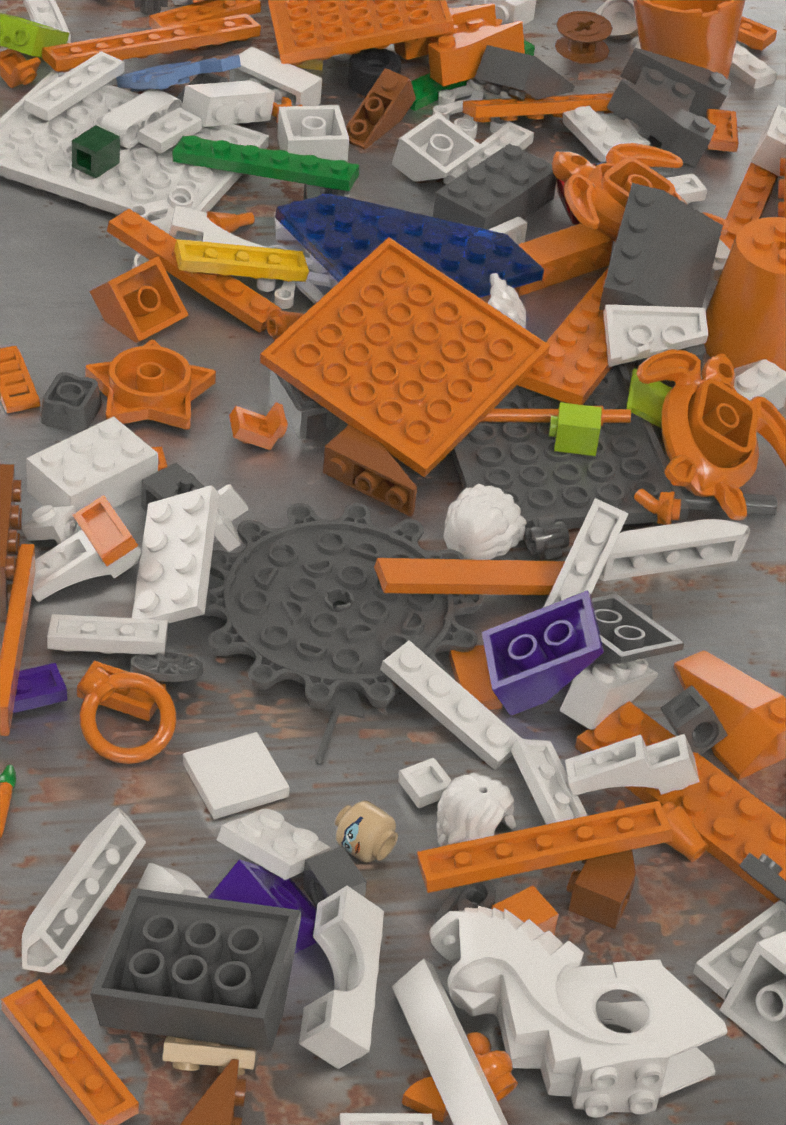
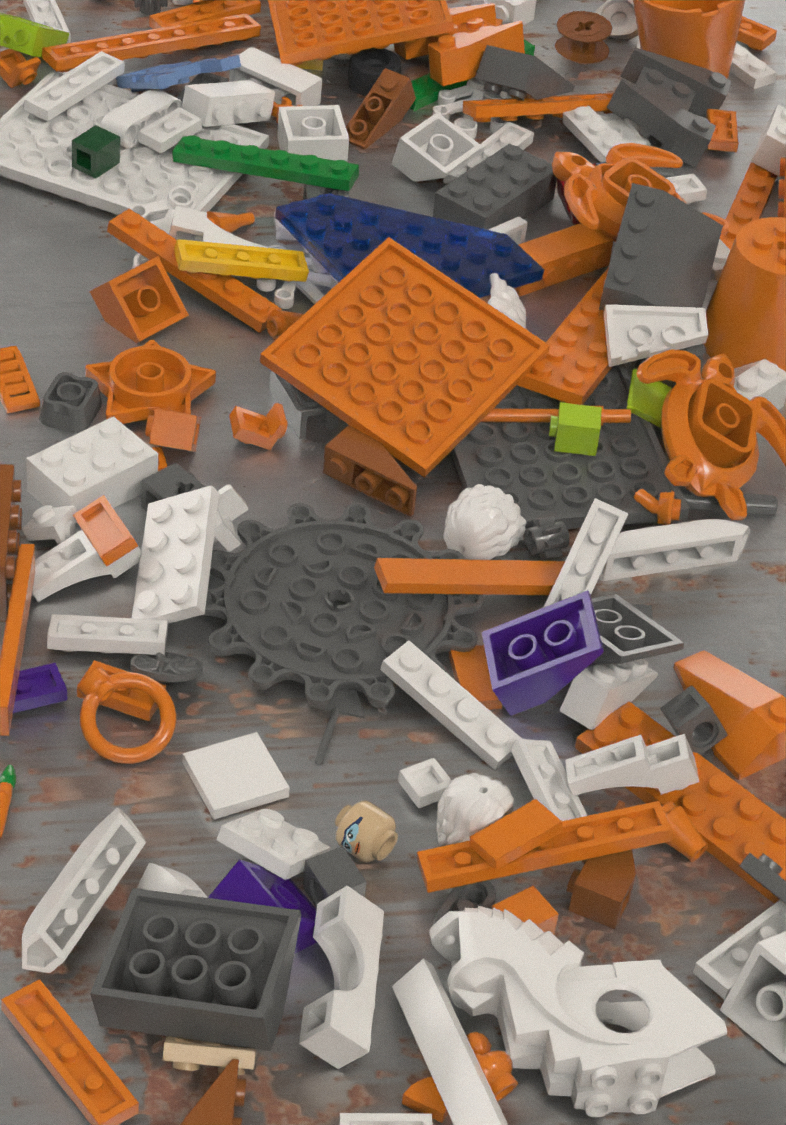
(173, 429): none -> orange brick
(516, 834): none -> orange tile

